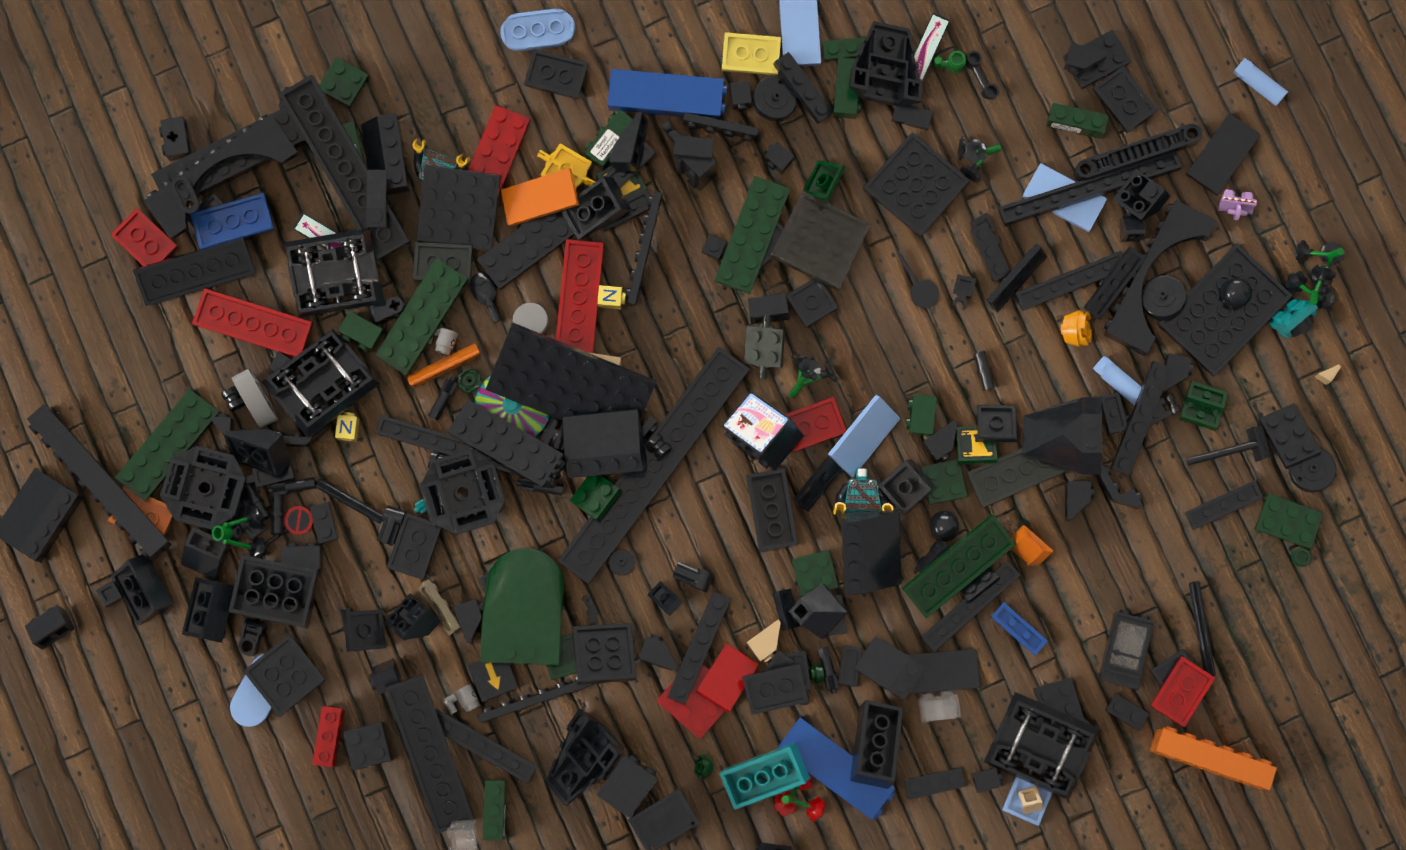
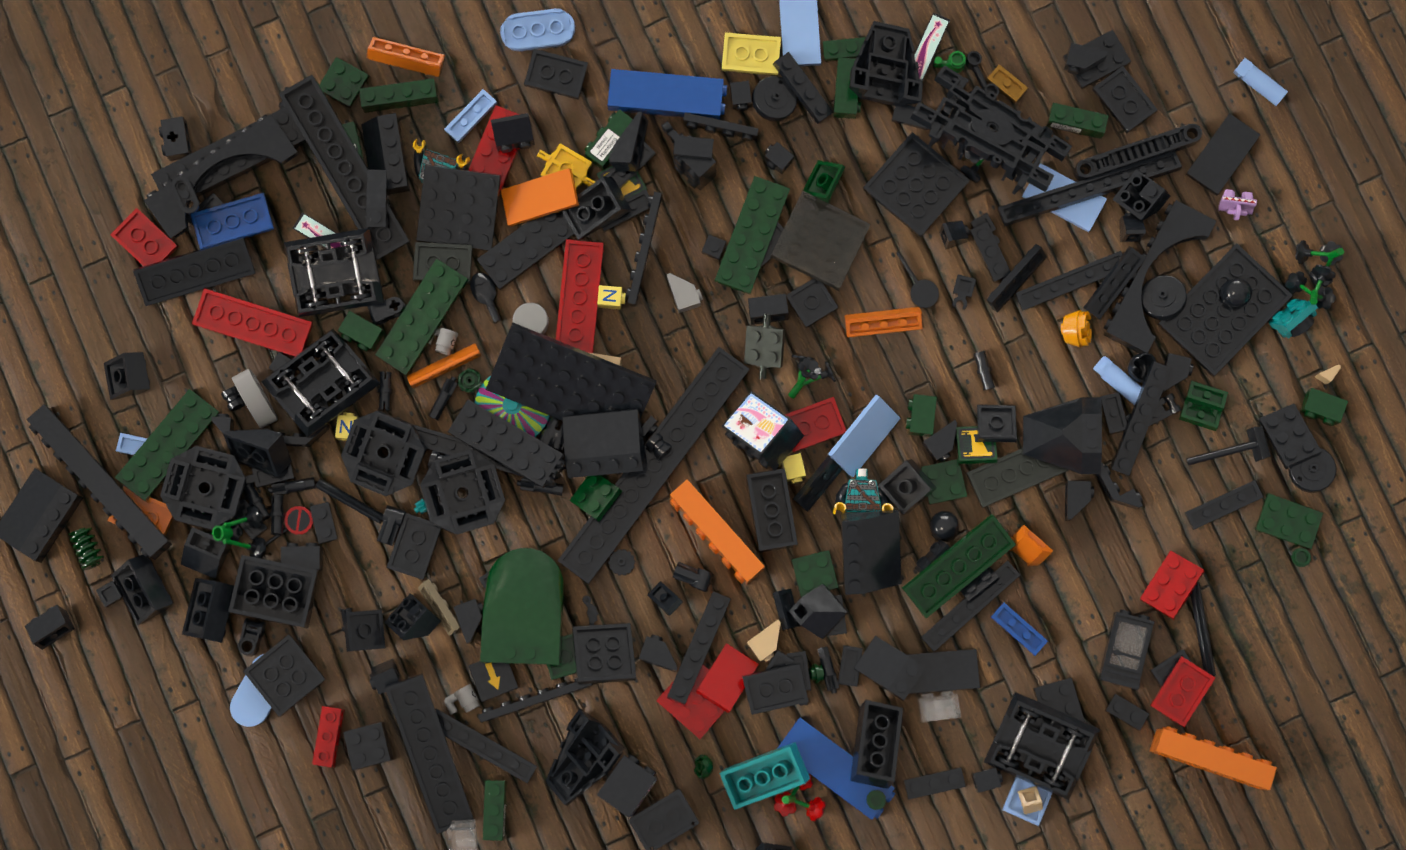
(85, 548): none -> dark green piece
(126, 375): none -> black slope
(129, 444): none -> light blue tile
(368, 464): none -> black piece
(385, 391): none -> black pin
(399, 95): none -> dark green brick
(405, 56): none -> orange slope
(470, 116): none -> light blue plate
(513, 132): none -> black slope
(684, 293): none -> light grey slope
(717, 532): none -> orange brick
(794, 468): none -> light yellow brick
(876, 800): none -> dark green plate
(883, 322): none -> orange slope
(954, 234): none -> black slope
(1006, 145): none -> black piece
(1007, 83): none -> pearl gold plate
(1139, 366): none -> black hair
(1172, 585): none -> red plate
(1323, 406): none -> dark green brick

